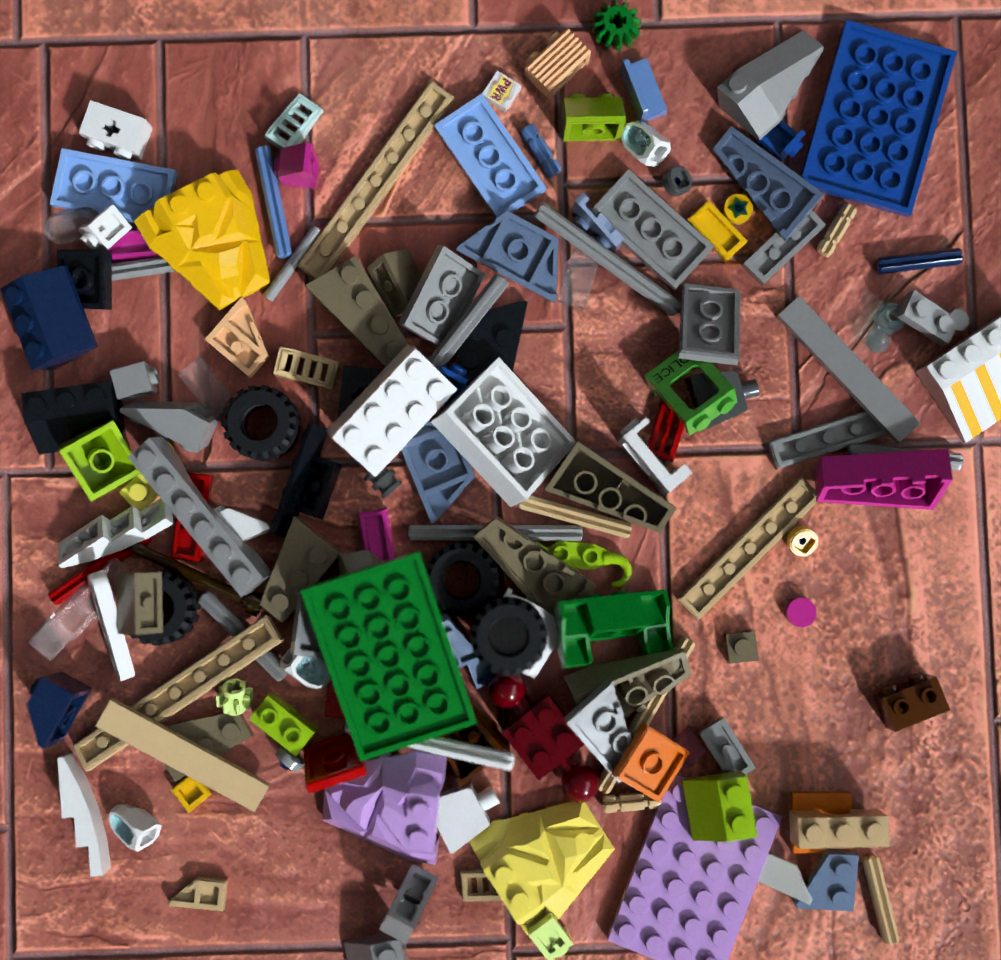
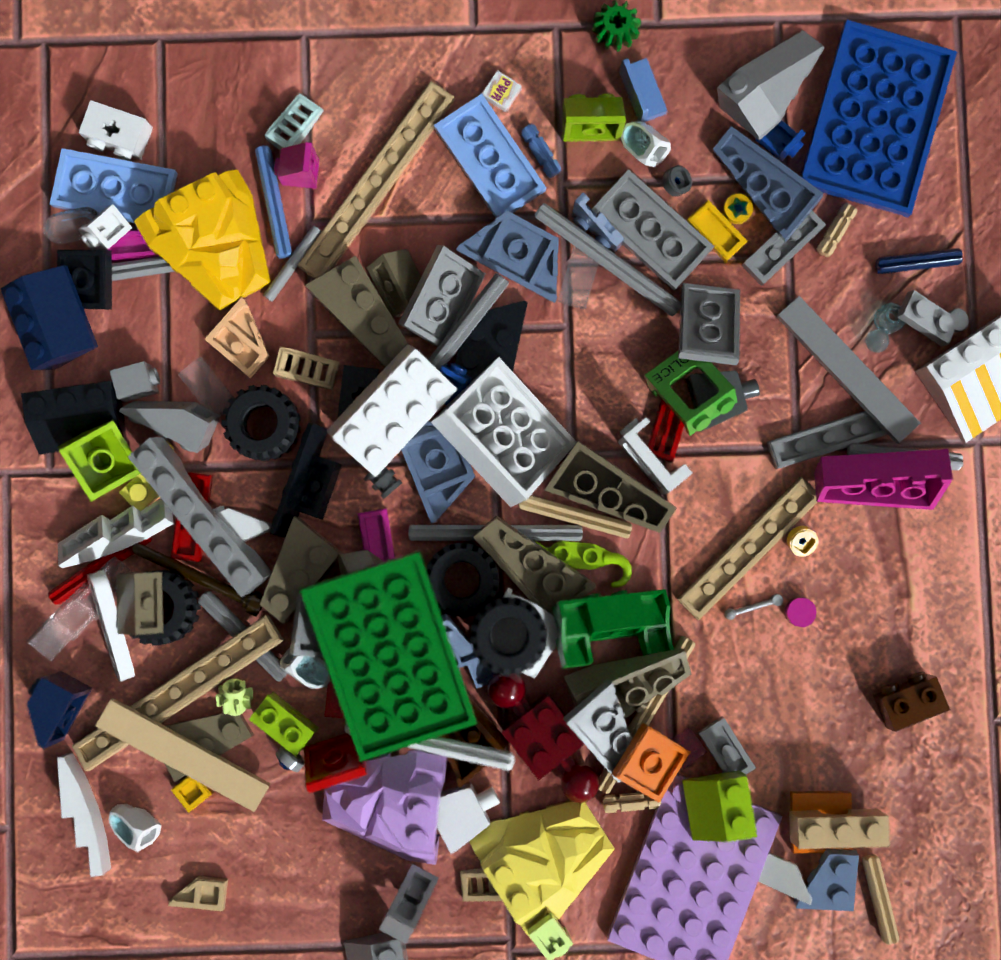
(557, 62): light nougat brick -> none
(741, 647): dark tan plate -> none
(776, 600): none -> light grey hinge

